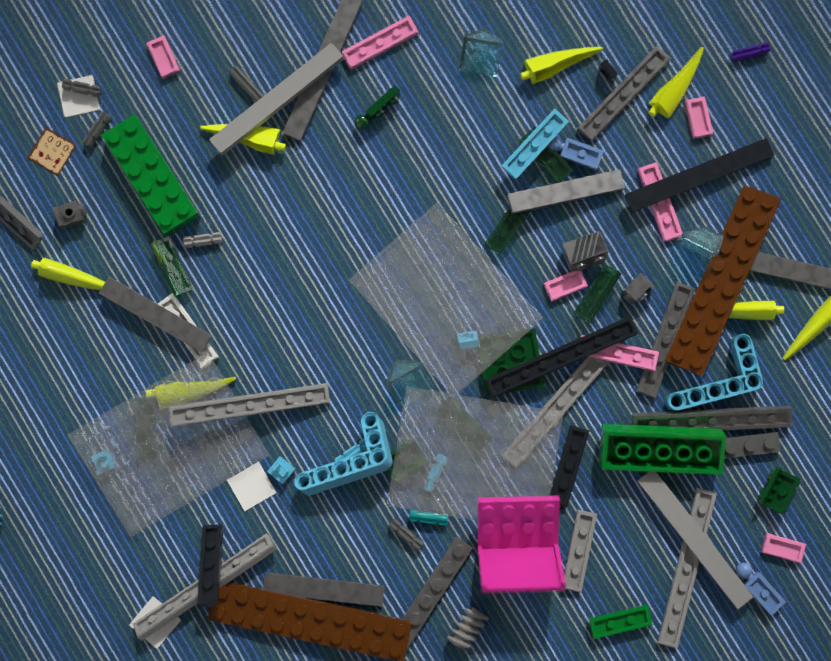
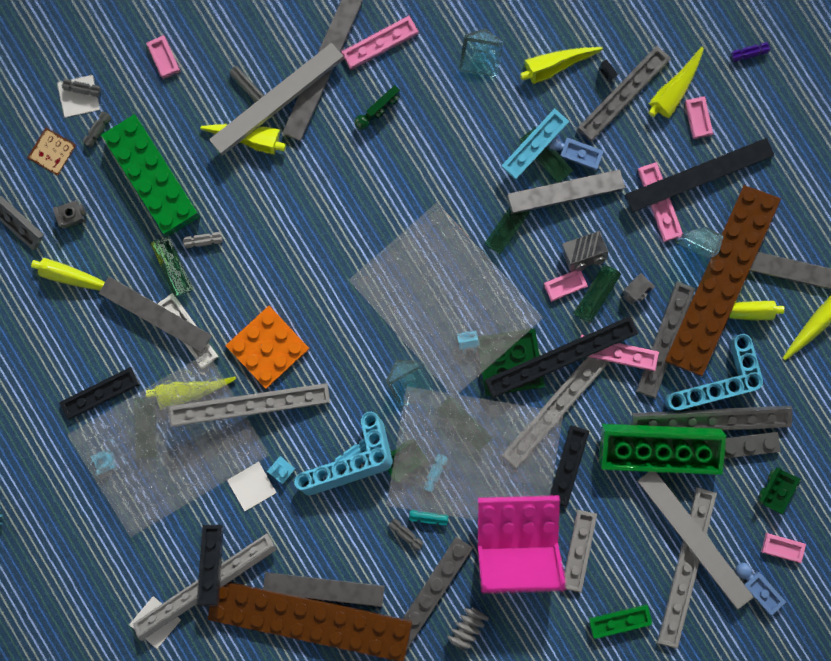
(99, 393): none -> black tile
(267, 347): none -> orange plate

